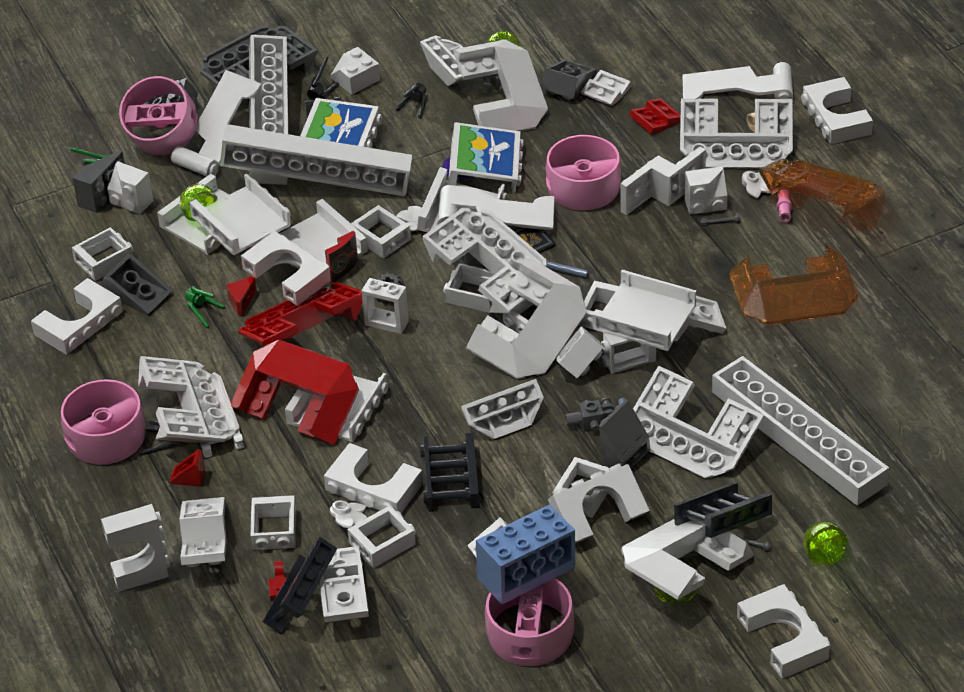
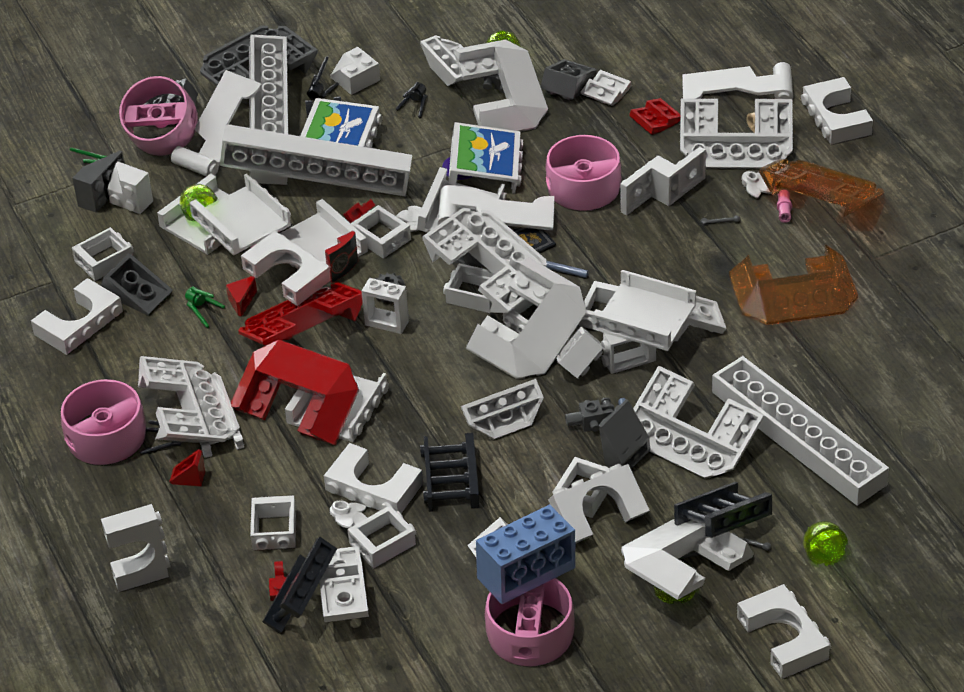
(203, 531): white bracket -> none
(358, 210): none -> red plate
(705, 190): white slope -> none

